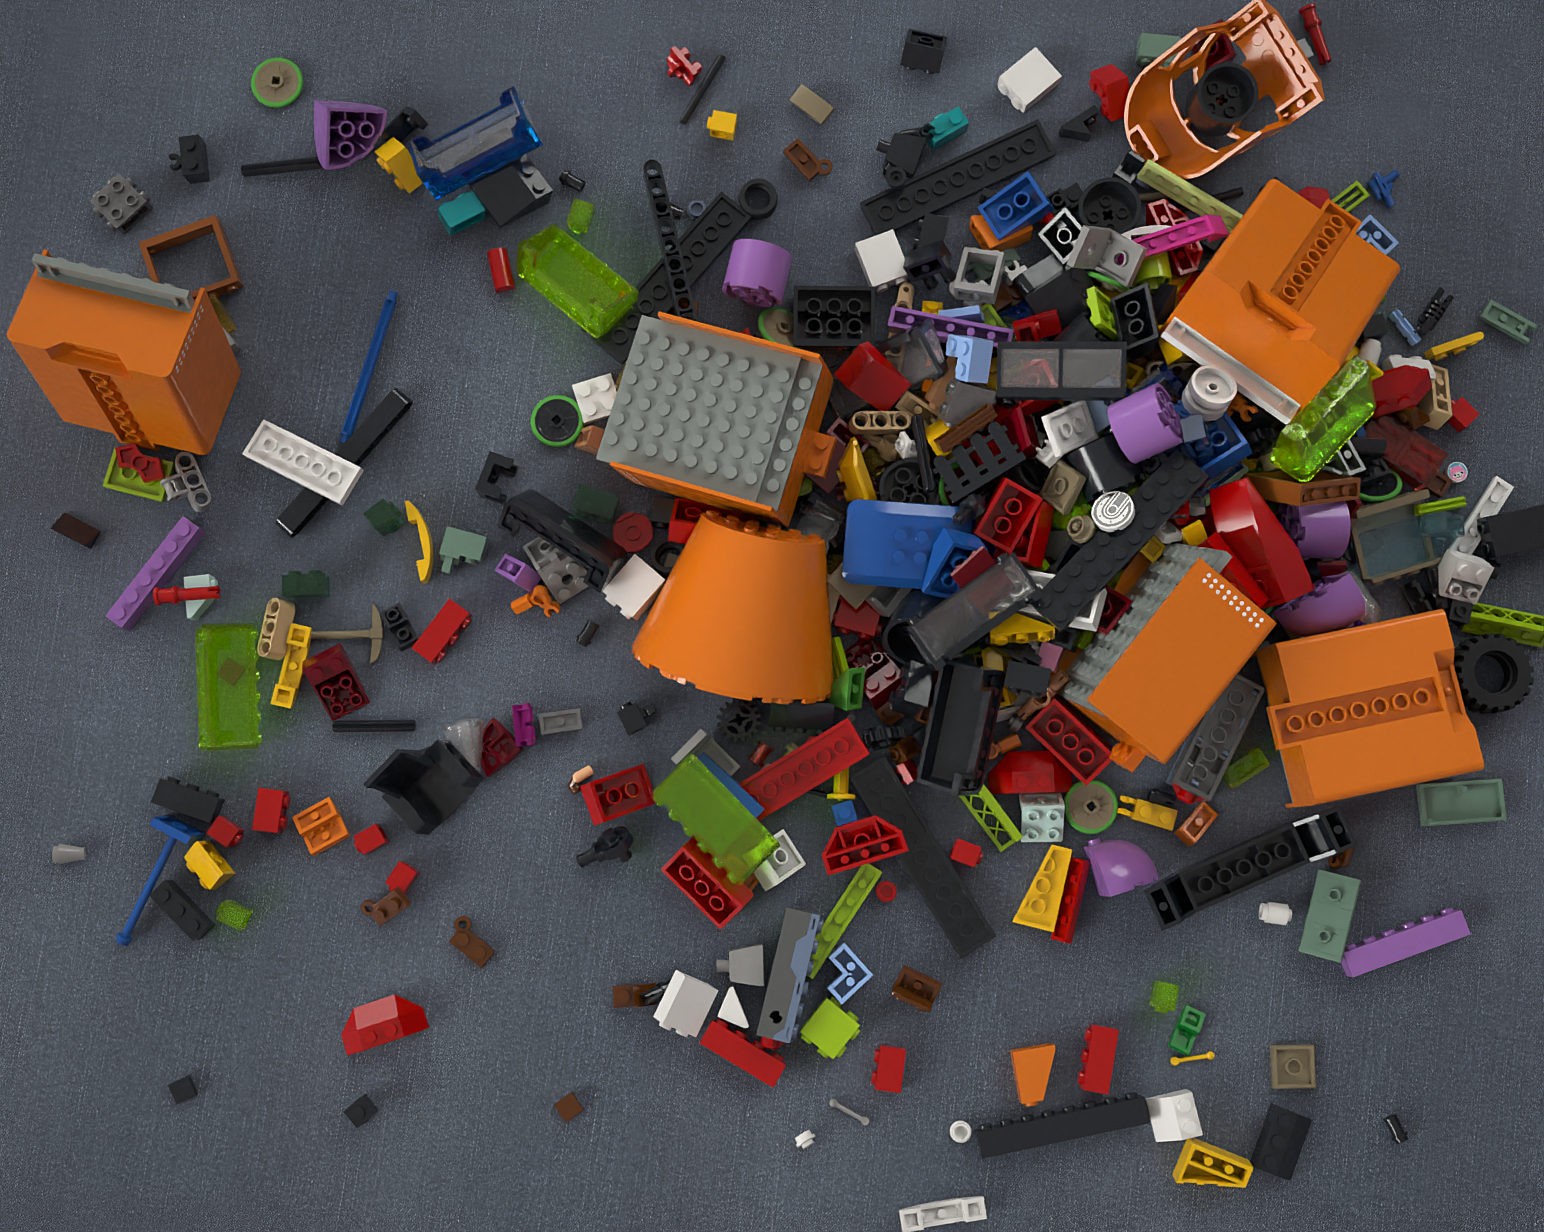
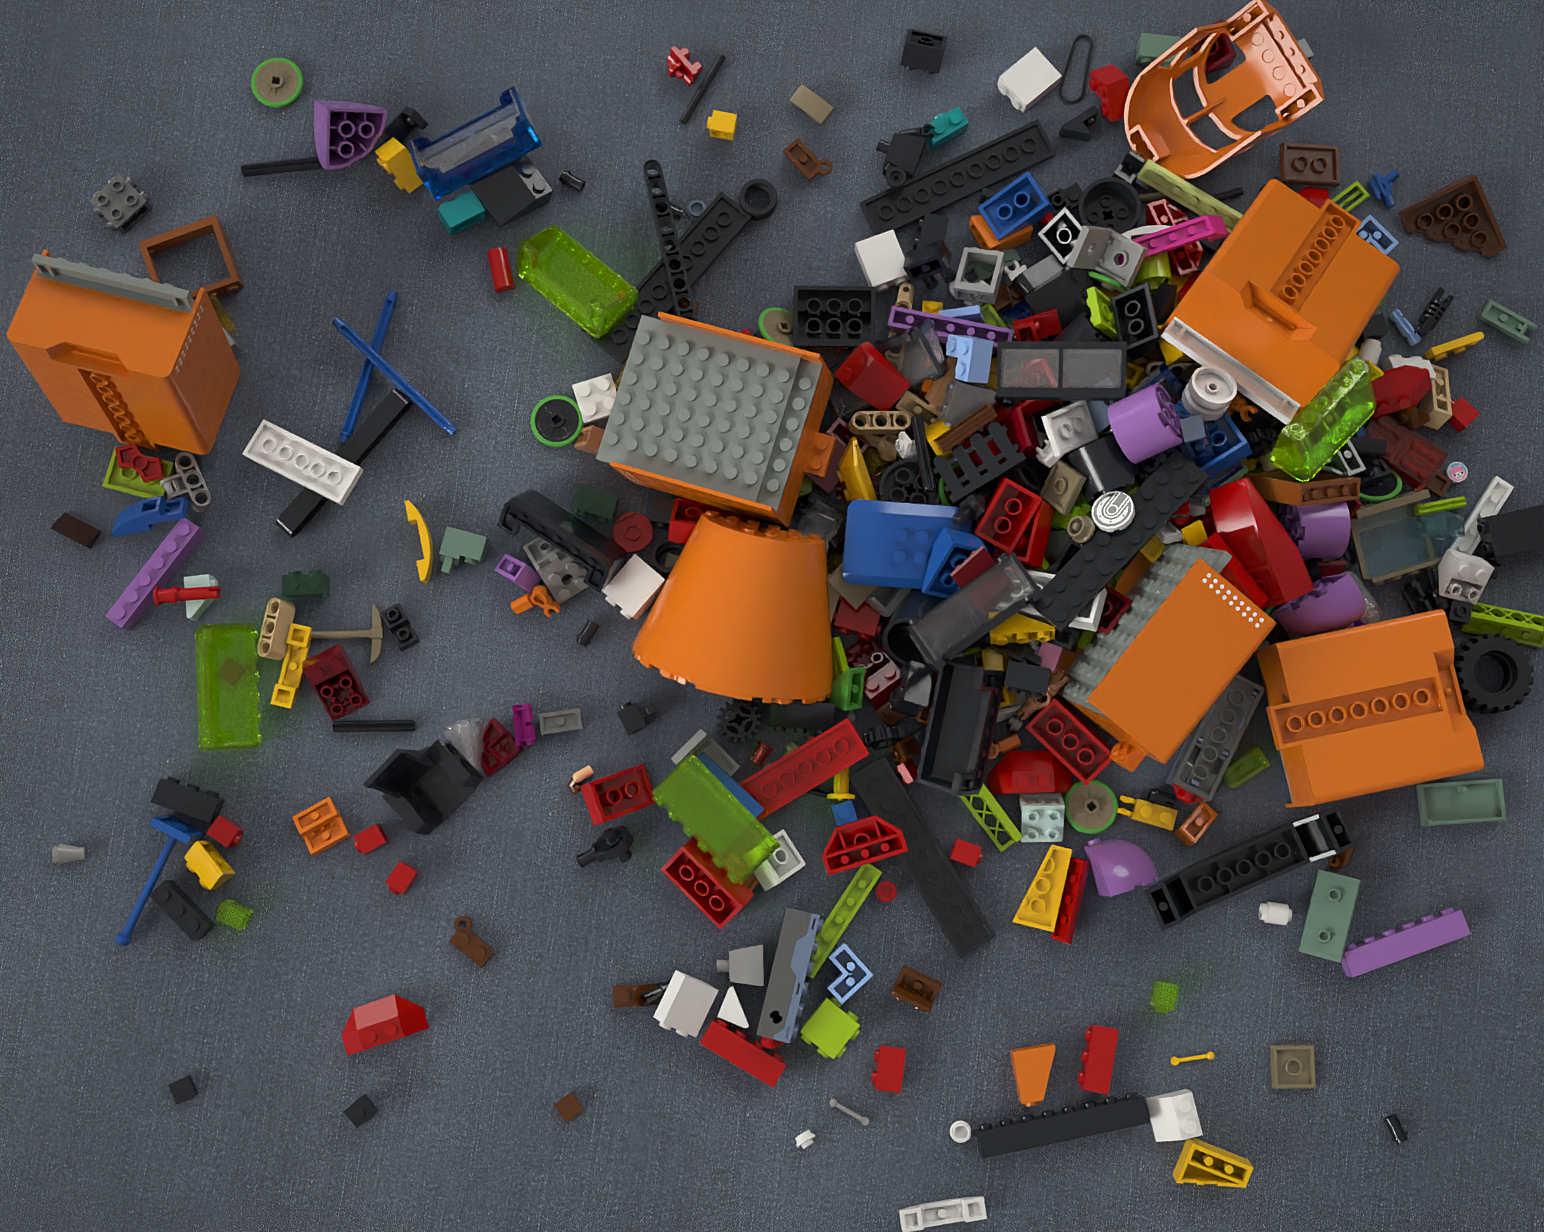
(147, 512): none -> blue slope
(192, 159): black brick -> none
(271, 810): red brick -> none
(384, 517): clear green brick -> none
(387, 906): reddish brown hinge -> none
(394, 376): none -> blue piece
(442, 632): red brick -> none
(489, 476): black panel -> none
(580, 216): clear neon green brick -> none
(757, 273): medium lavender brick -> none
(1067, 66): none -> black piece
(1186, 1029): green slope -> none
(1236, 93): black brick -> none
(1280, 1142): black slope -> none
(1309, 164): none -> reddish brown tile
(1313, 25): red pin -> none
(1457, 215): none -> reddish brown slope

